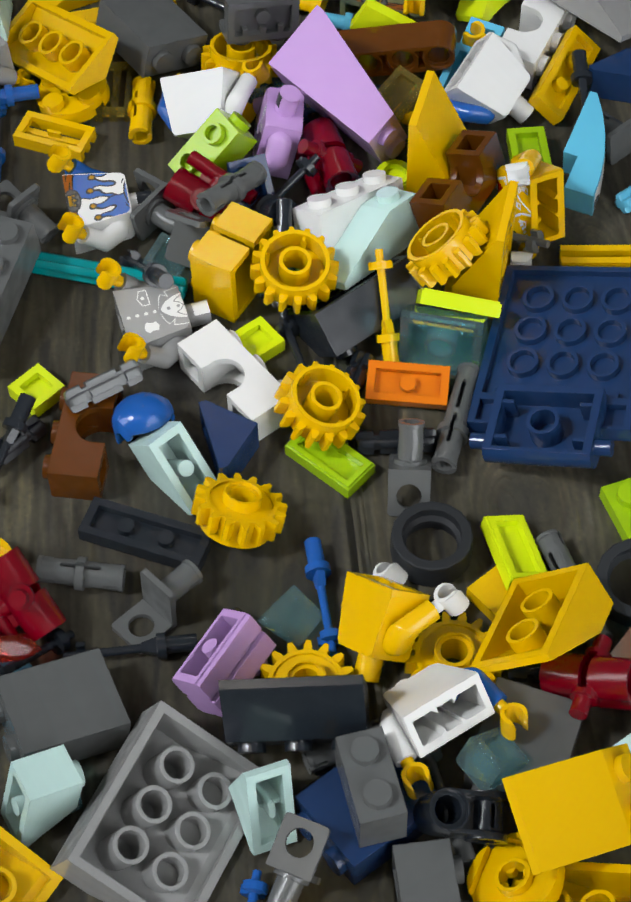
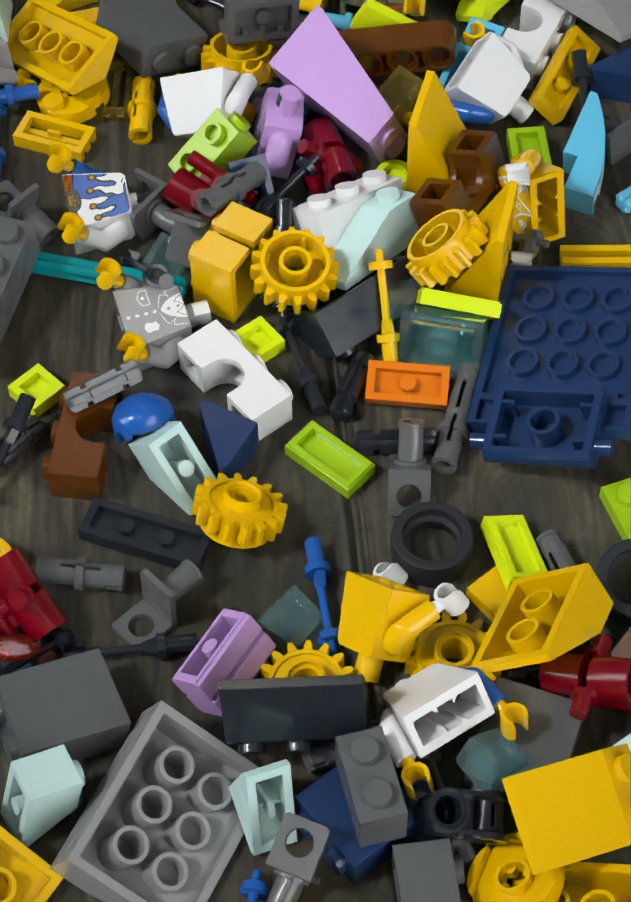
(320, 405): yellow gear -> none

